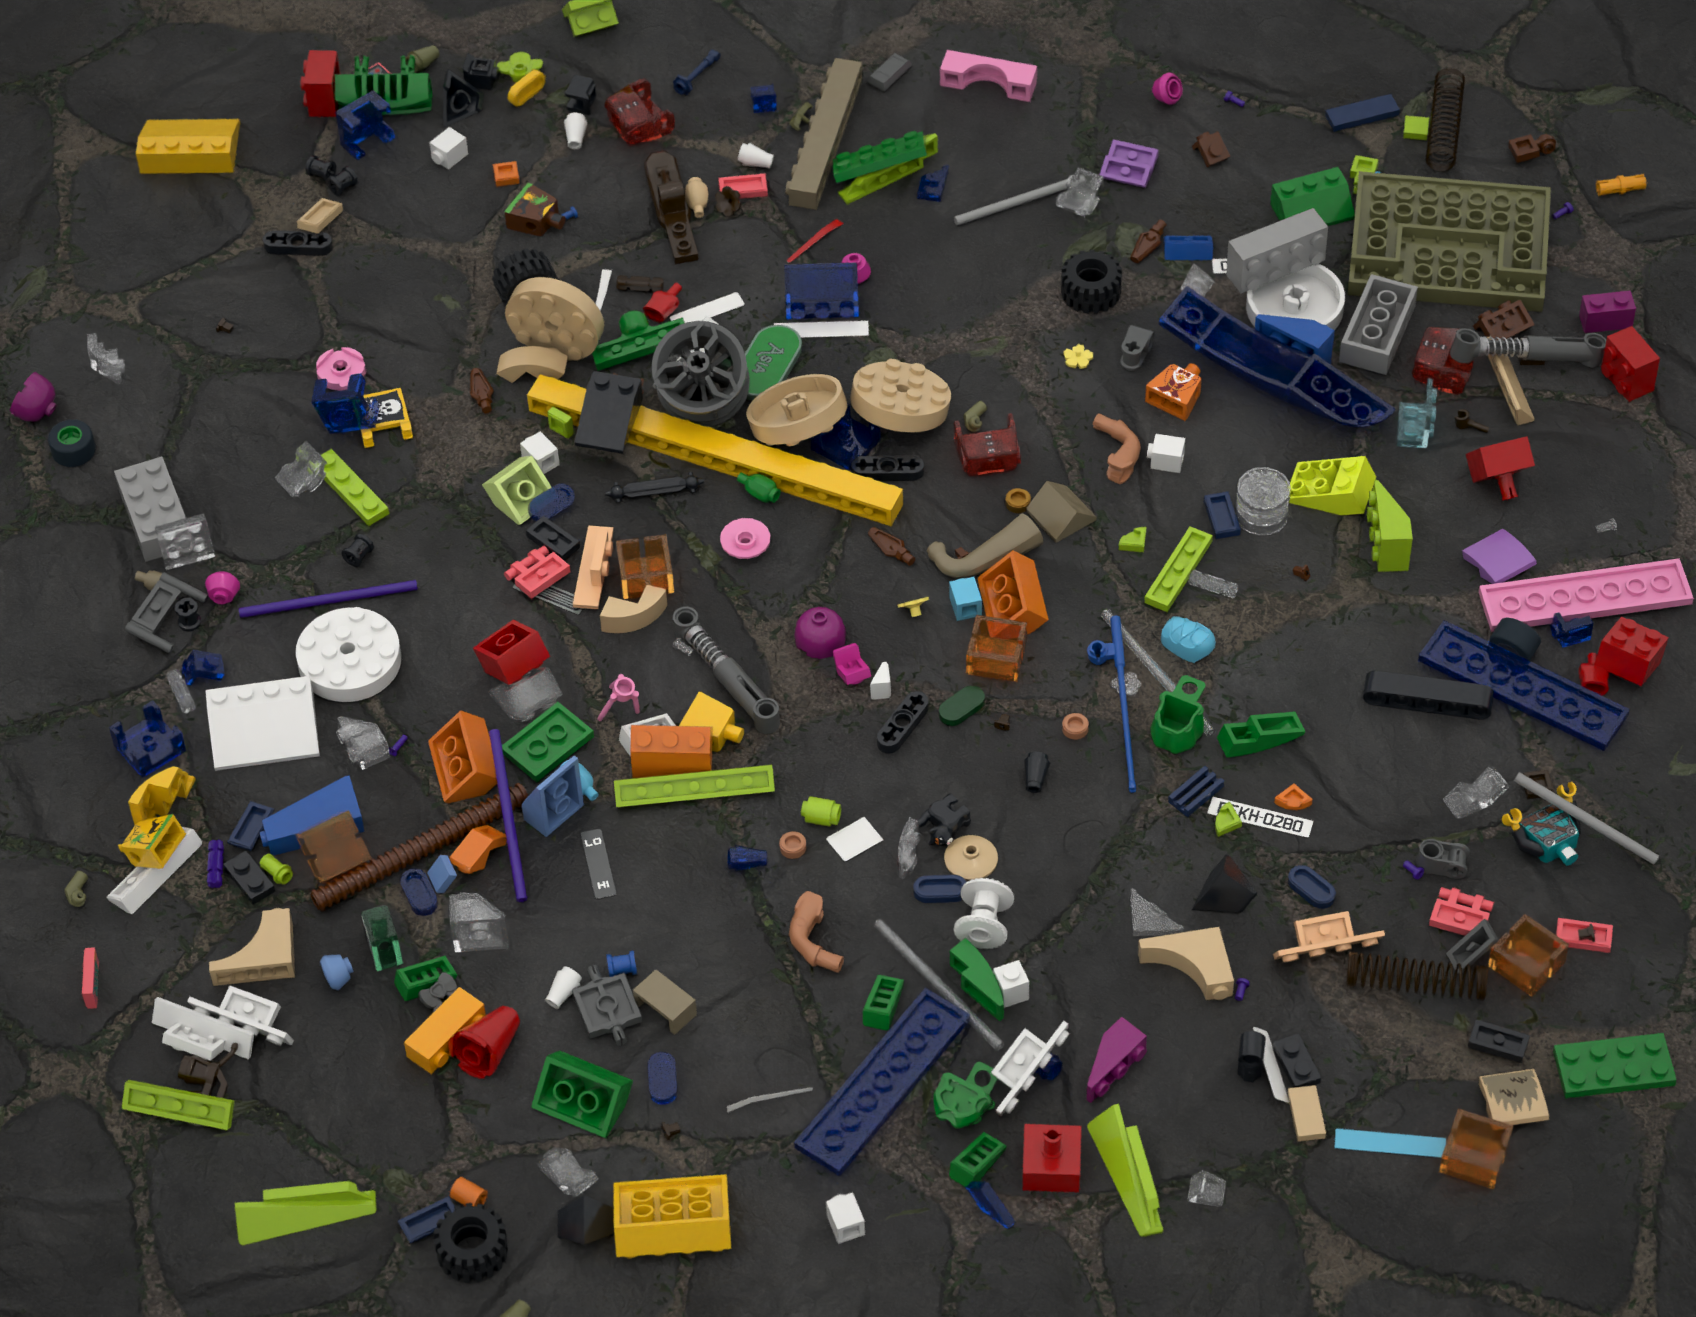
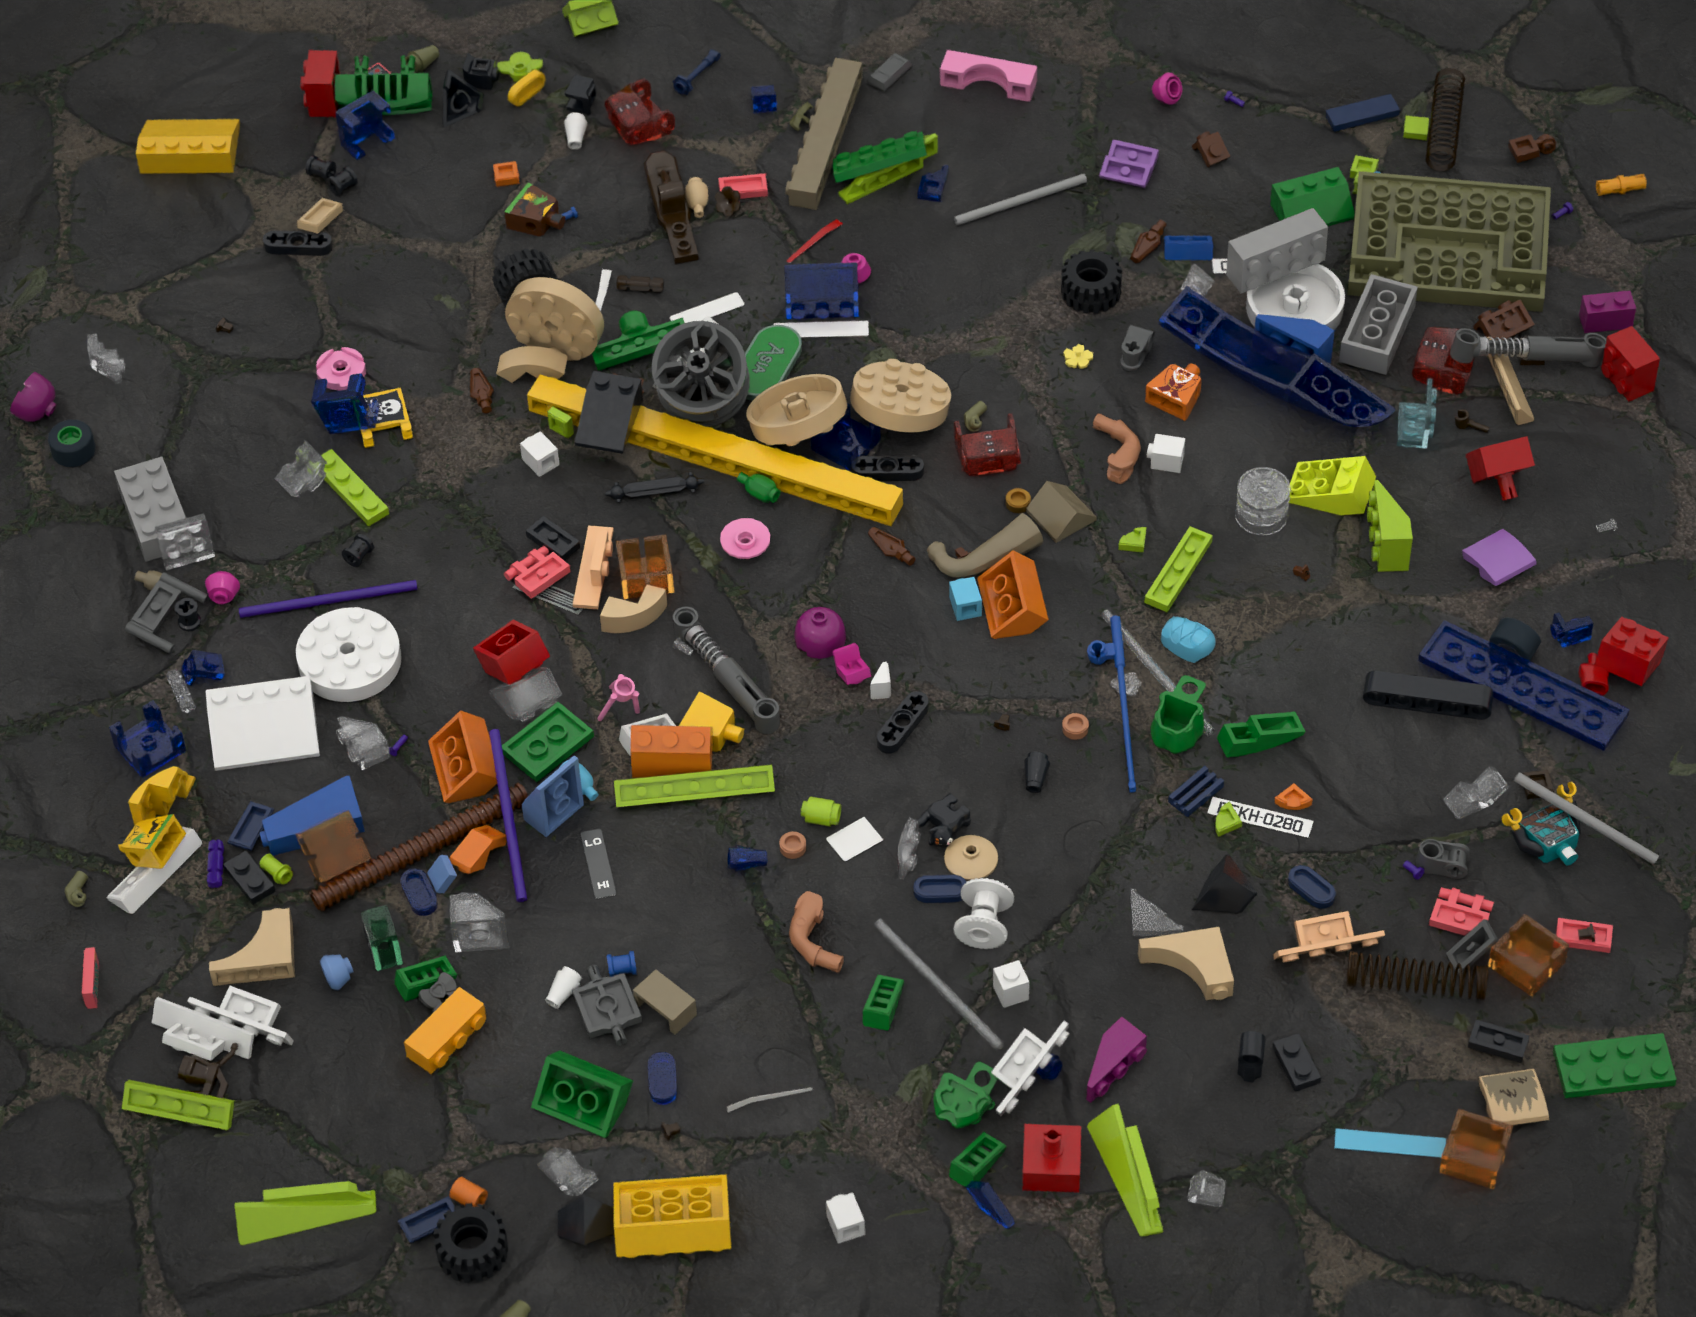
(448, 148): white brick -> none
(484, 1042): red cone -> none
(516, 487): yellowish green slope -> none
(551, 502): clear blue tile -> none
(662, 303): red piece -> none
(754, 156): white cone -> none
(882, 1081): clear blue plate -> none
(914, 606): light yellow plant -> none
(961, 705): dark green tile -> none
(977, 977): green slope -> none
(996, 648): clear orange piece -> none
(1081, 192): clear cylinder -> none
(1213, 583): clear axle -> none
(1222, 515): dark blue tile -> none
(1242, 985): dark purple piece -> none
(1272, 1069): white sticker -> none
(1306, 1113): tan tile -> none
(1588, 593): bright pink plate -> none

